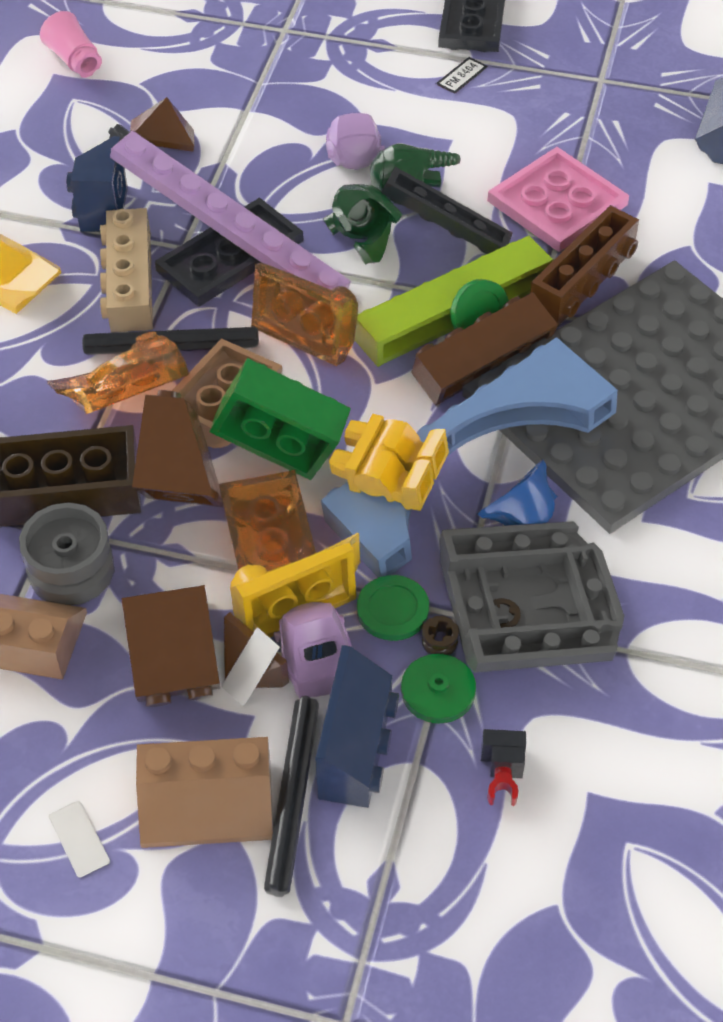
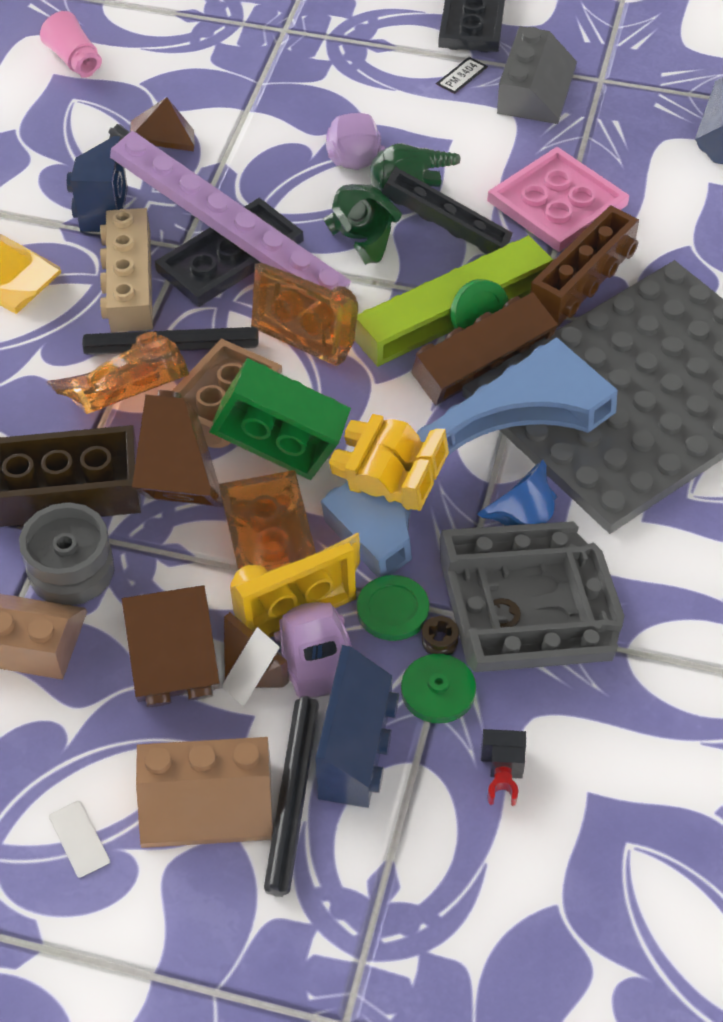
(535, 77): none -> dark grey slope

